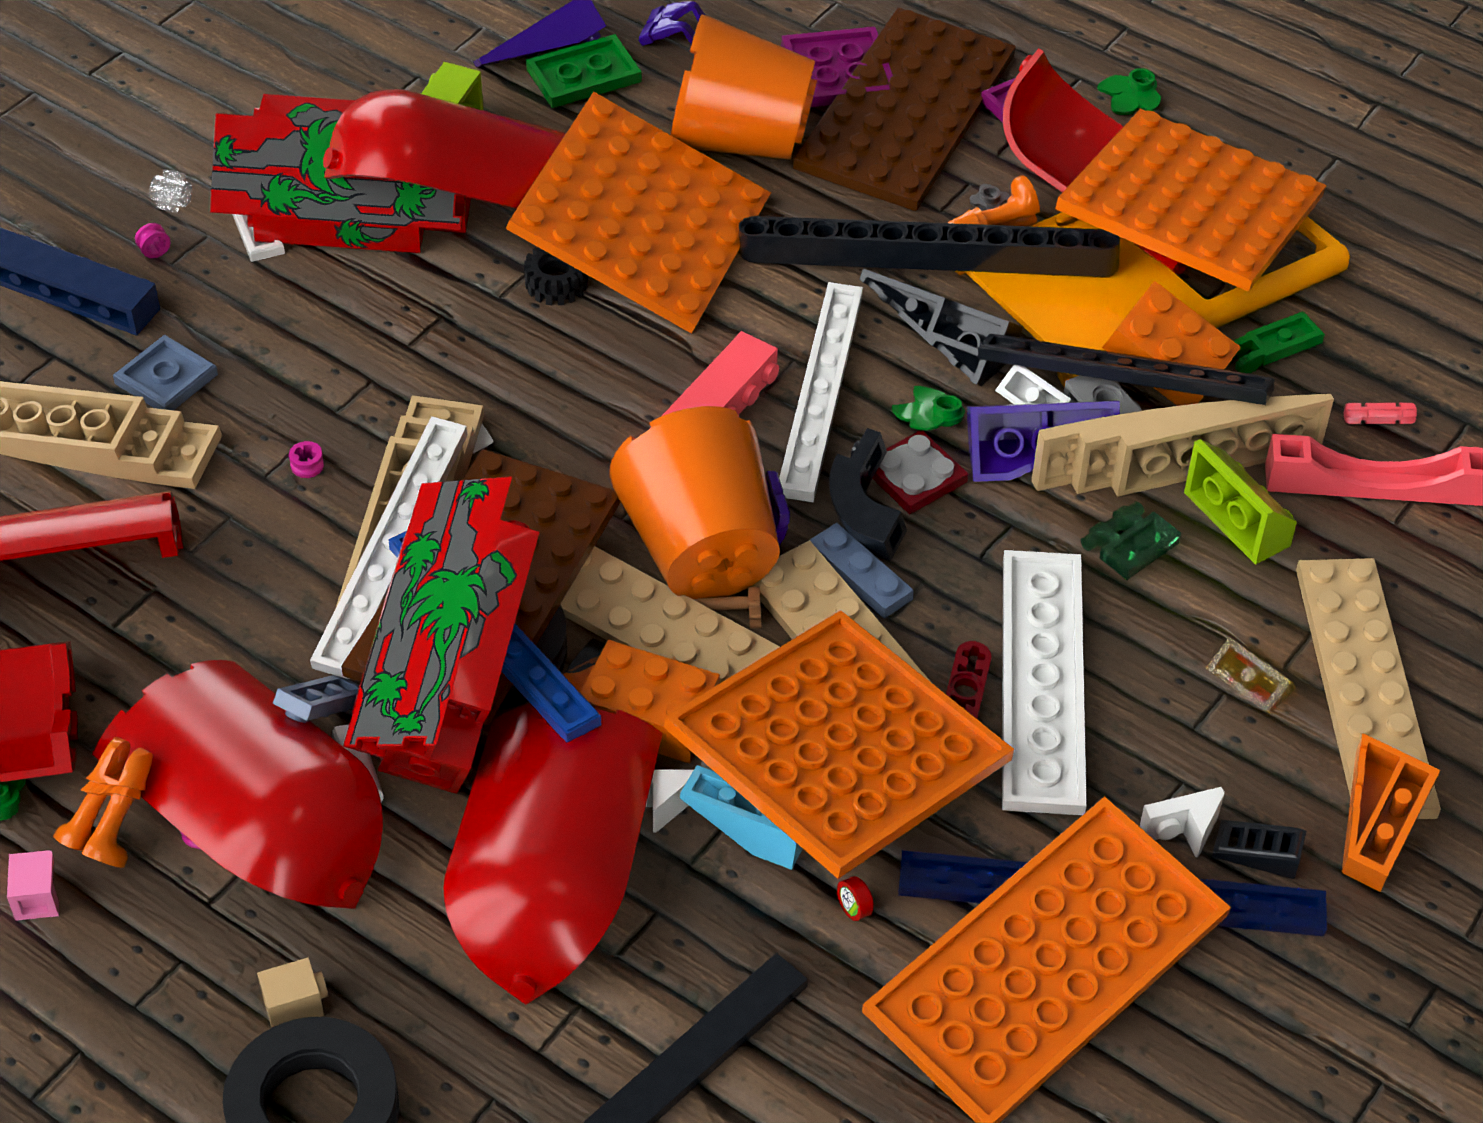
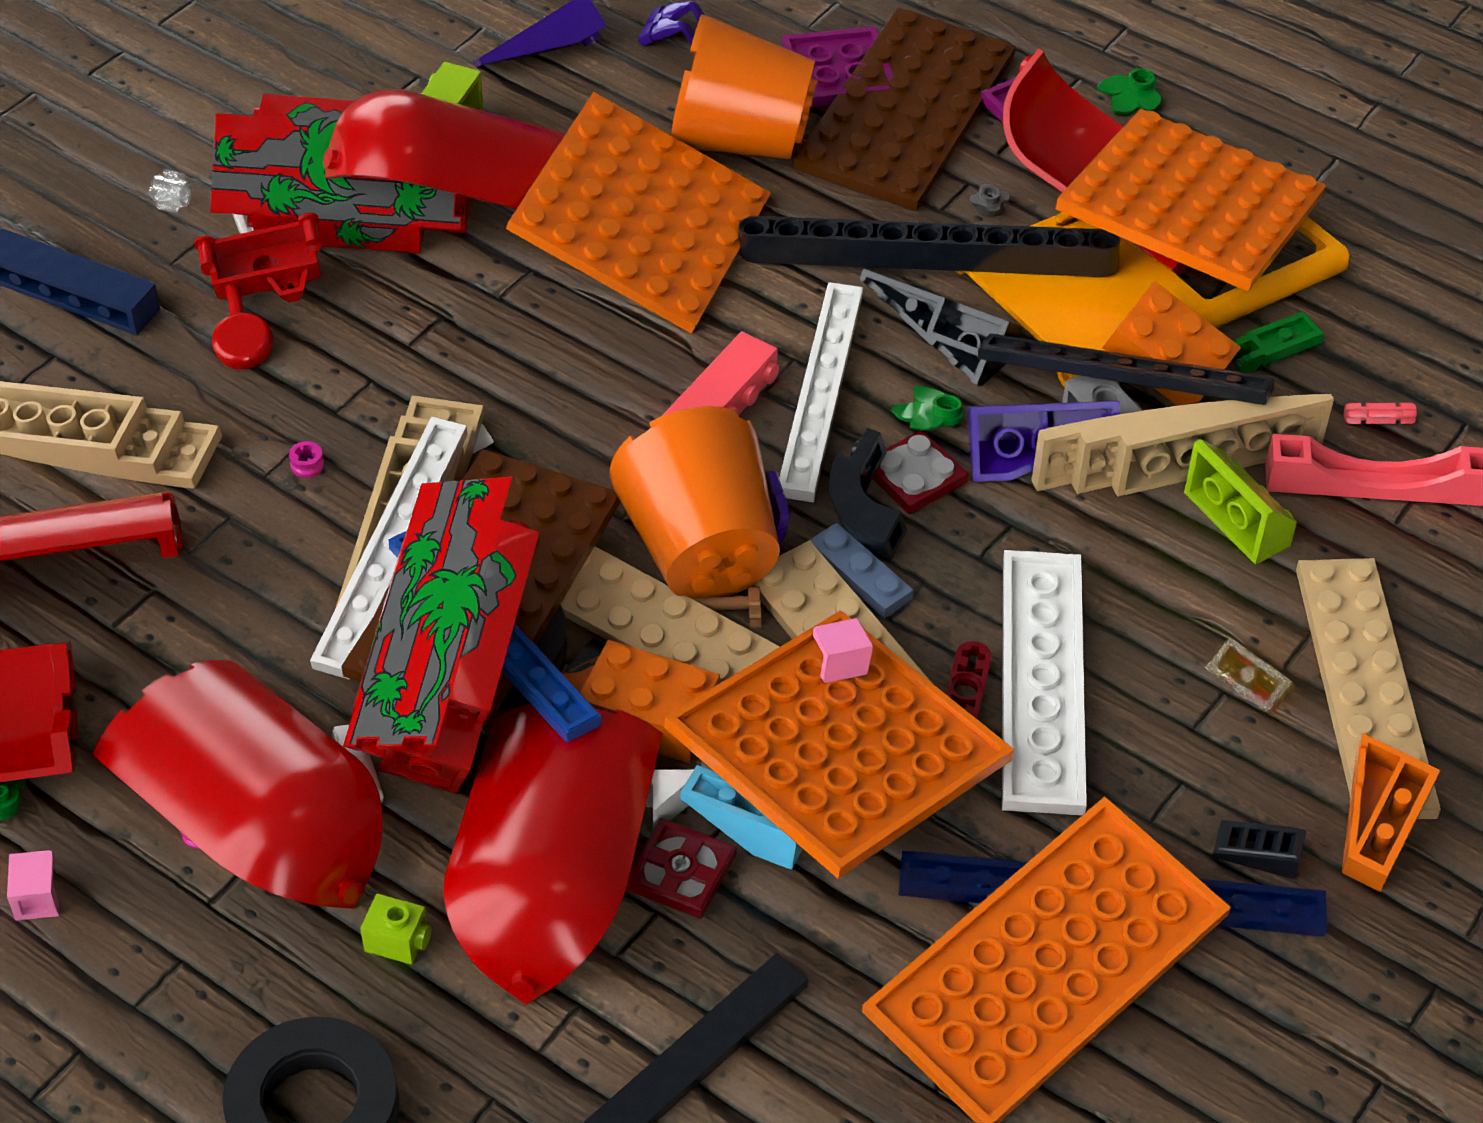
(123, 787): orange piece -> none
(152, 240): dark pink bush -> none
(165, 374): sand blue tile -> none
(254, 264): none -> red piece
(292, 991): tan brick -> none
(317, 698): sand blue plate -> none
(395, 929): none -> lime brick
(552, 286): black tyre -> none
(583, 68): green plate -> none
(681, 868): none -> dark red piece
(844, 650): none -> bright pink panel
(855, 898): red tile -> none
(1018, 210): orange piece -> none
(1025, 387): white brick -> none
(1138, 545): clear green plate -> none
(1187, 814): white slope -> none

